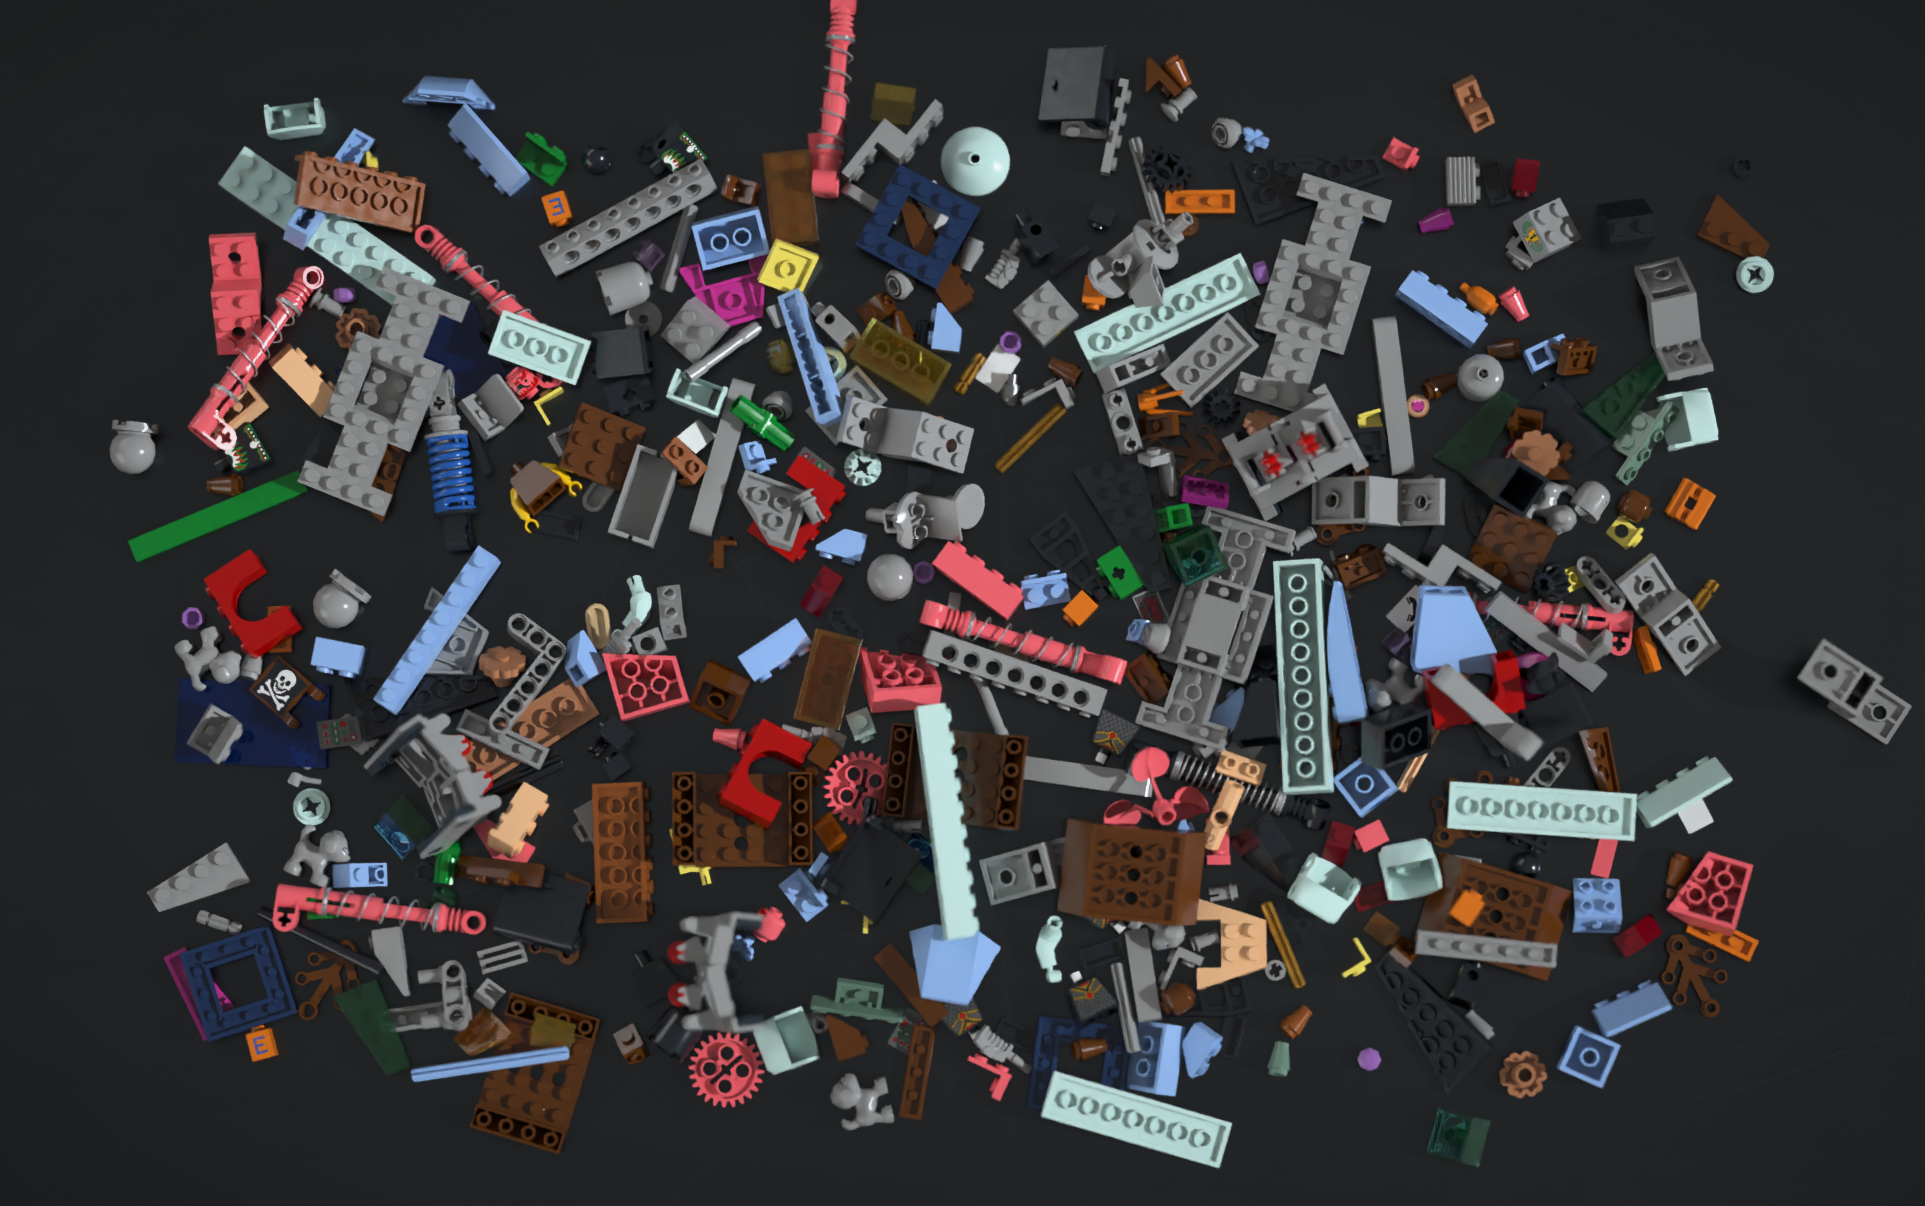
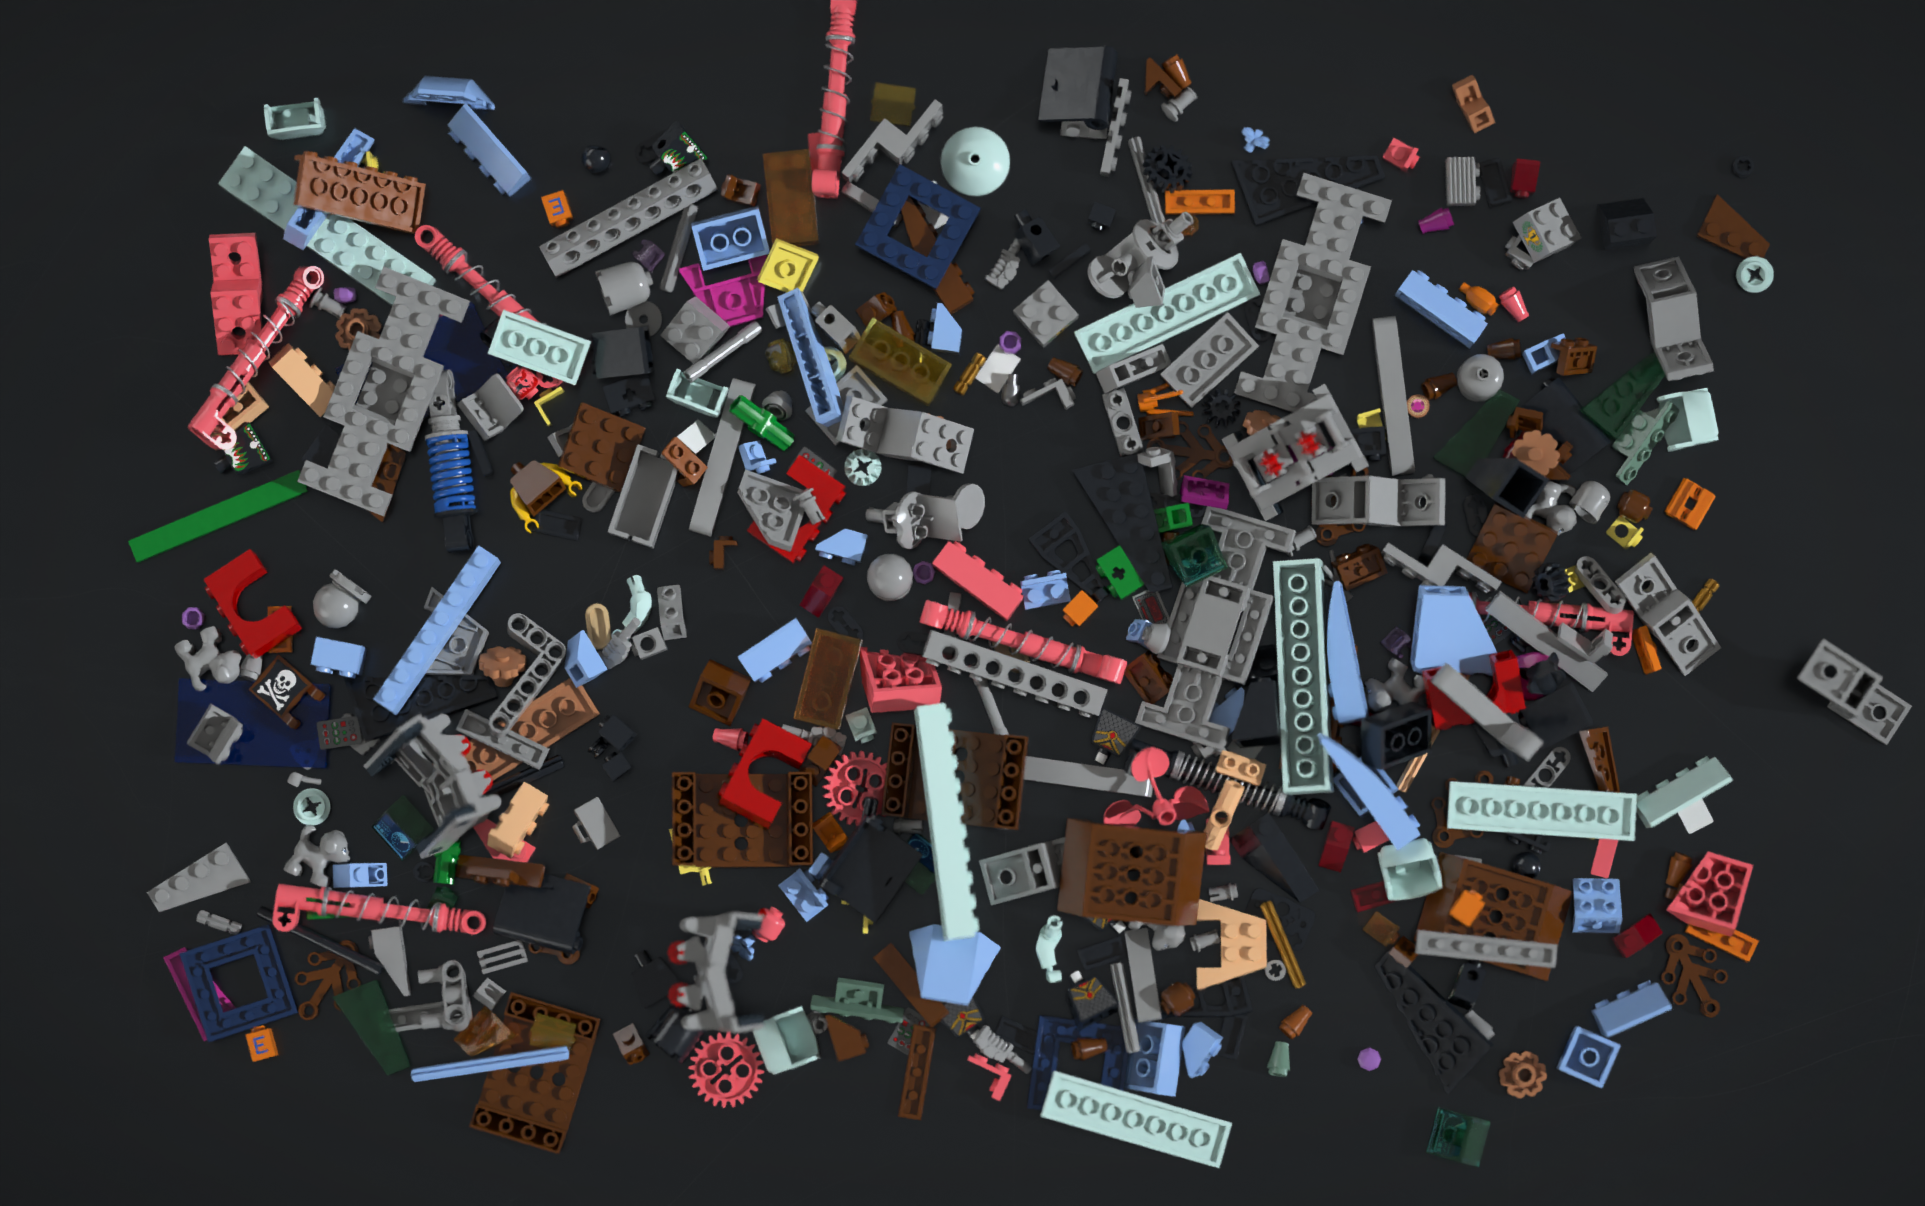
(132, 447): light grey tile -> none
(226, 485): reddish brown cone -> none
(541, 159): green bracket -> none
(622, 852): dark orange bracket -> none
(645, 683): coral wedge -> none
(849, 1094): light grey animal -> none
(899, 284): light grey cone -> none
(971, 252): light grey cone -> none
(1030, 438): pearl gold axle -> none
(1091, 297): orange brick -> none
(1188, 958): light grey bracket -> none
(1226, 132): light grey cone -> none
(1323, 888): light aqua piece -> none
(1359, 967): light yellow bracket -> none
(1376, 796): none -> light blue slope
(1404, 612): white sticker -> none

